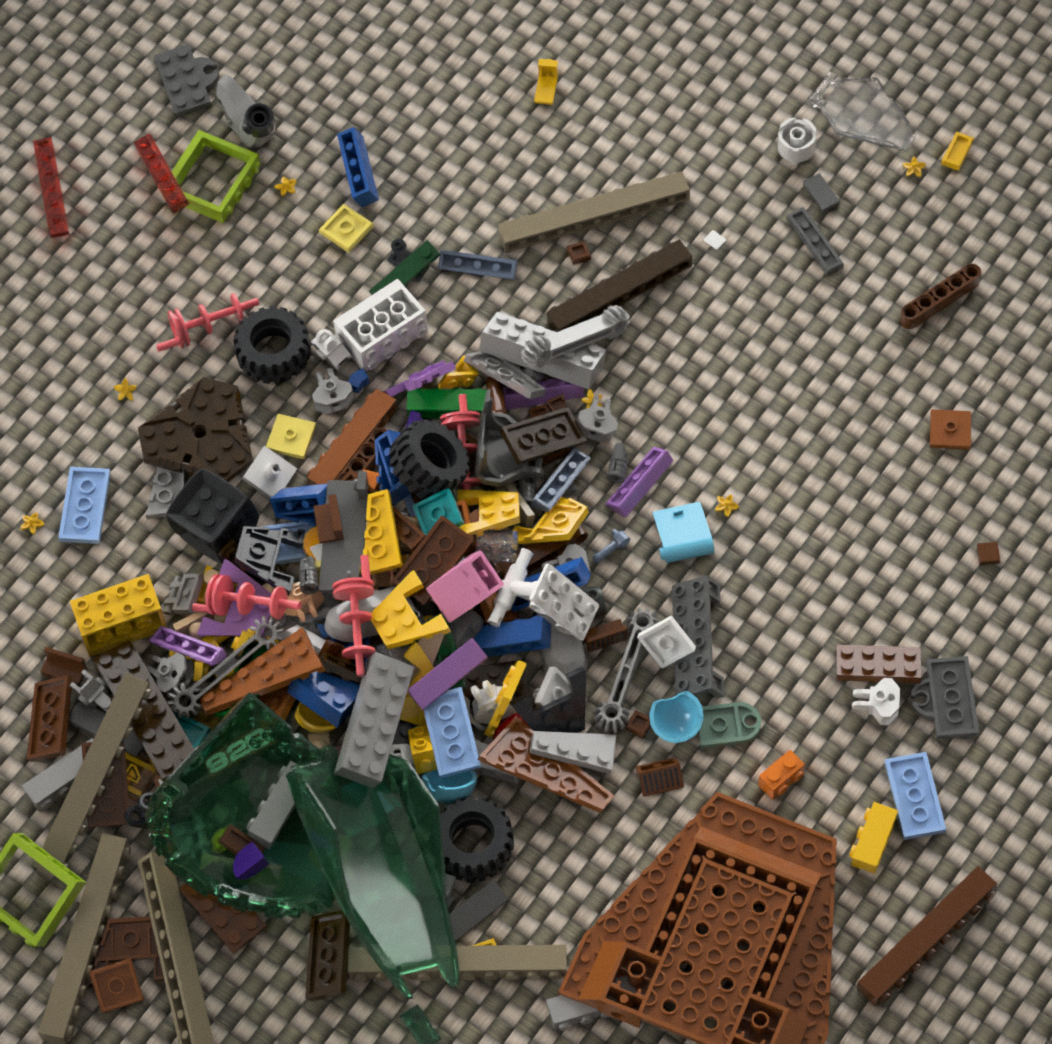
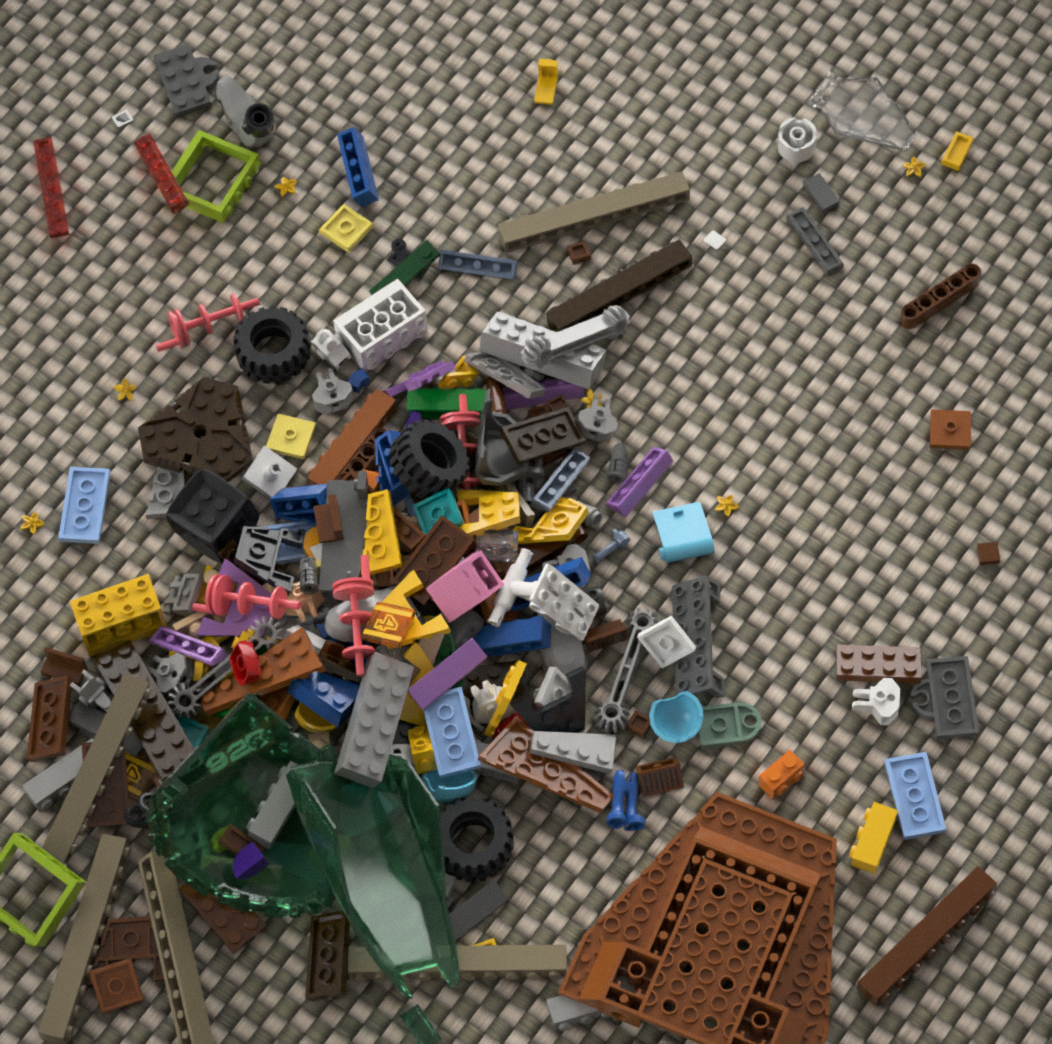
(122, 118): none -> white sticker
(245, 663): none -> red piece
(388, 624): none -> clear orange tile
(594, 516): none -> light grey cone
(629, 789): none -> blue piece

